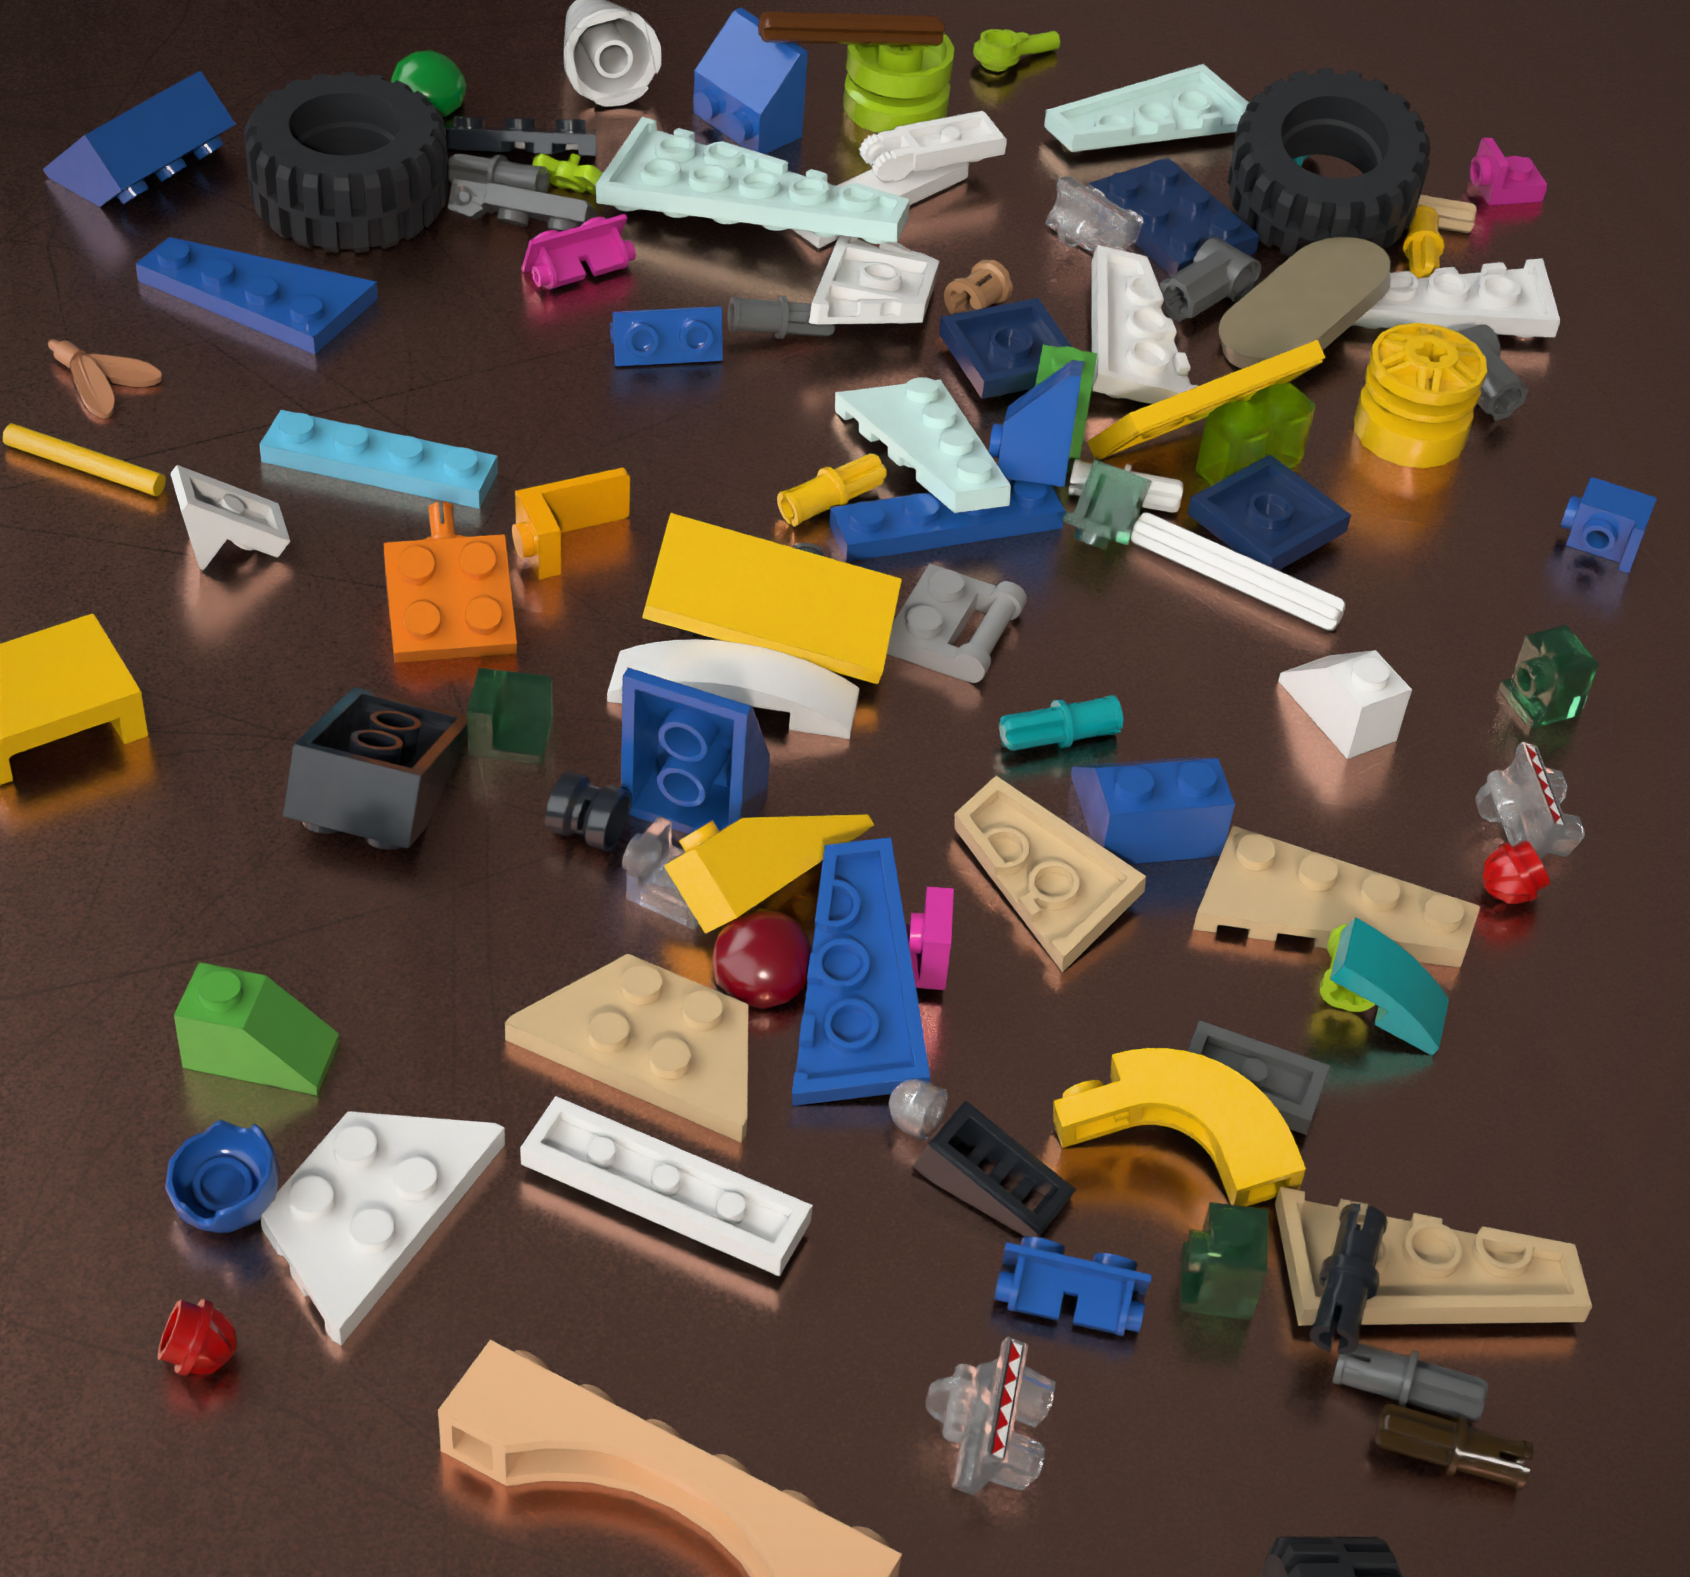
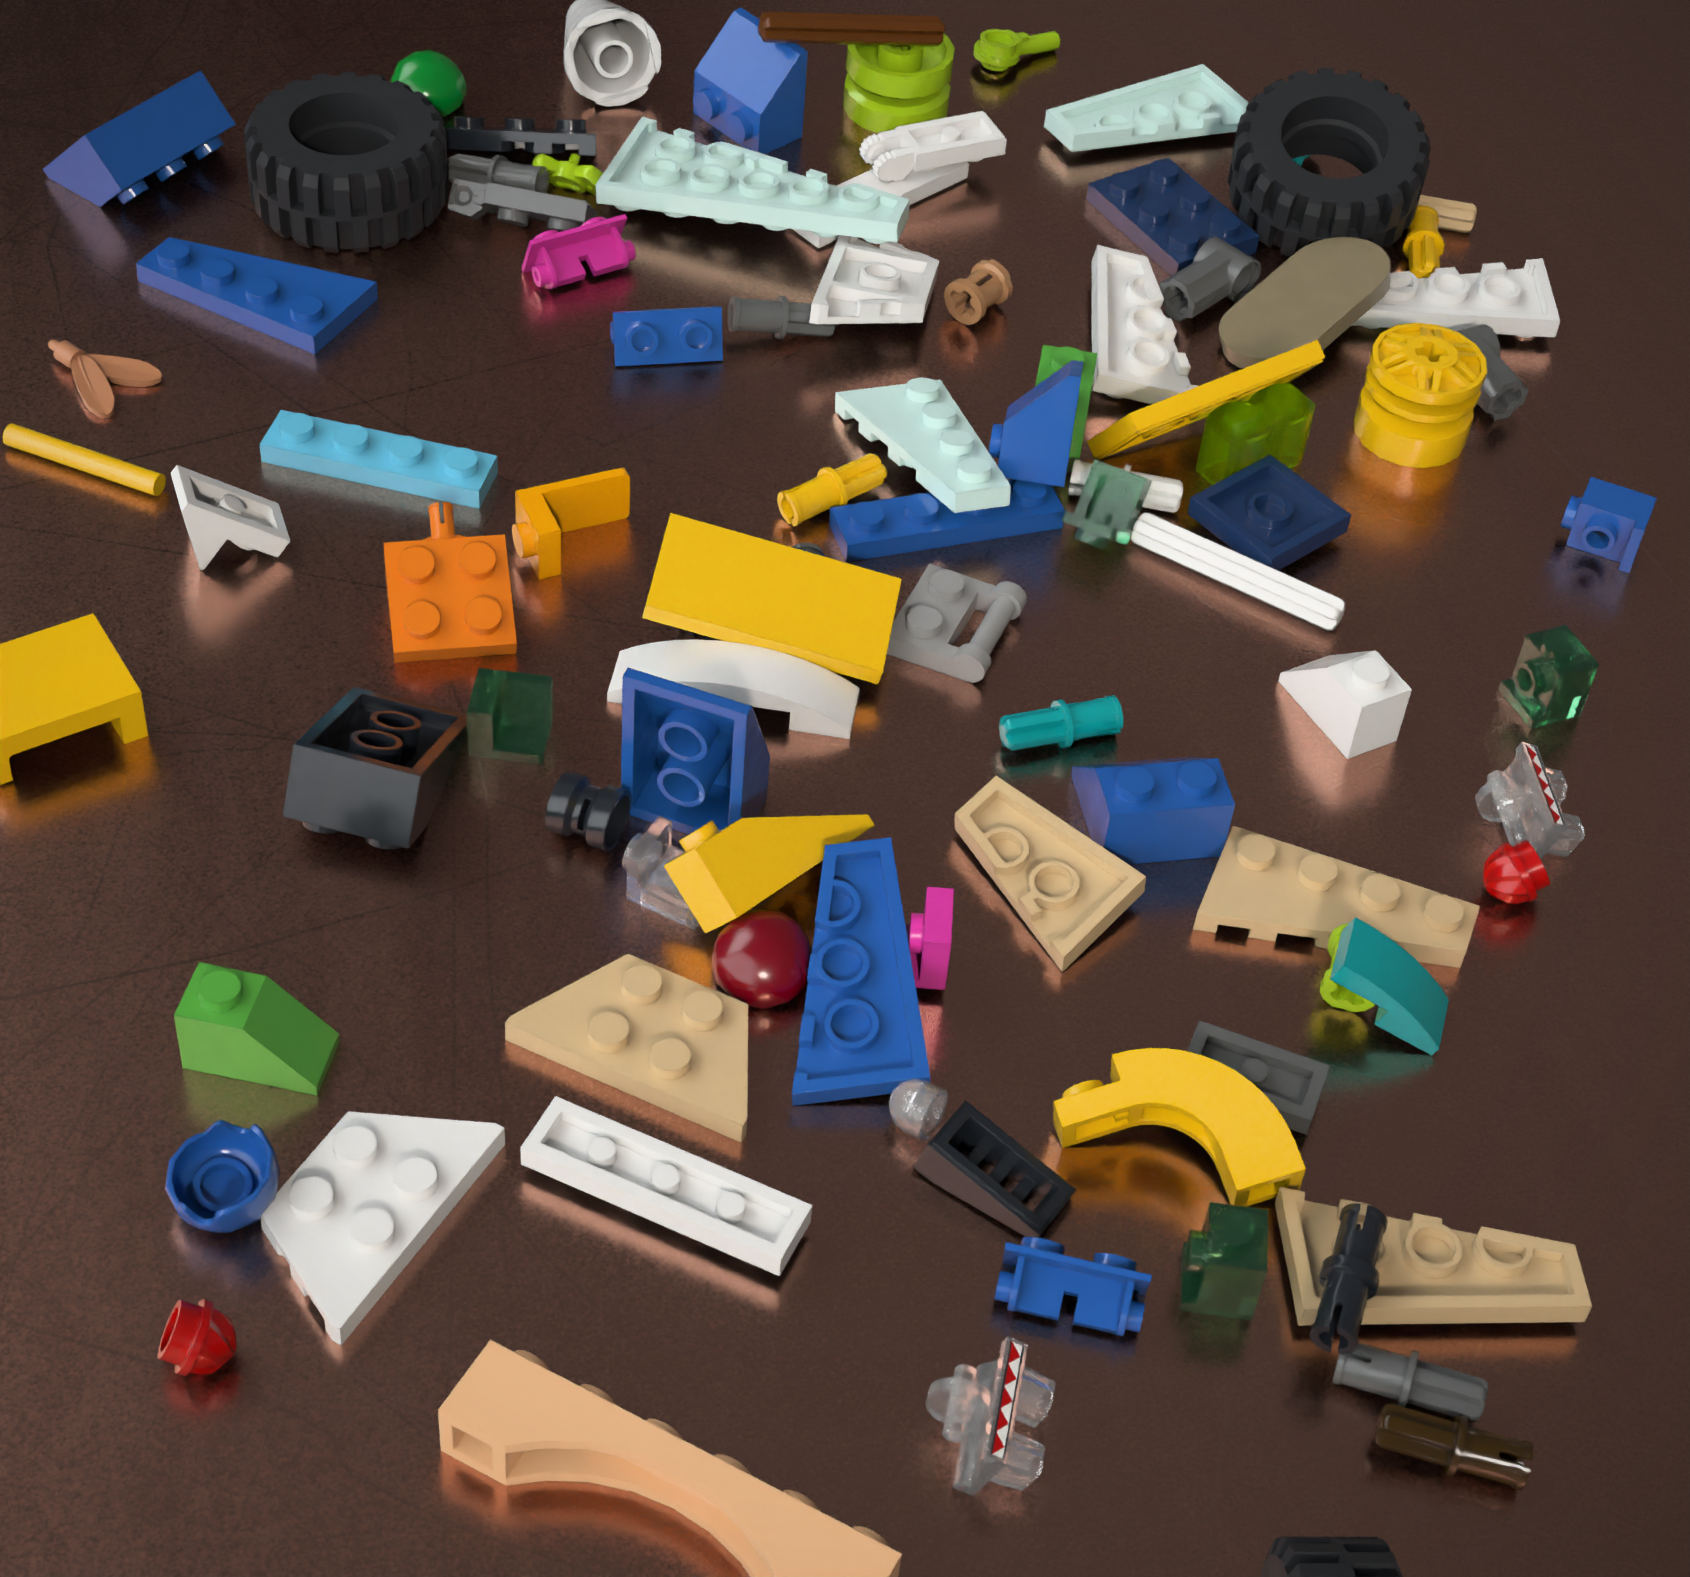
(1001, 344): dark blue plate -> none
(1089, 219): clear hips -> none
(1505, 179): dark pink bracket -> none

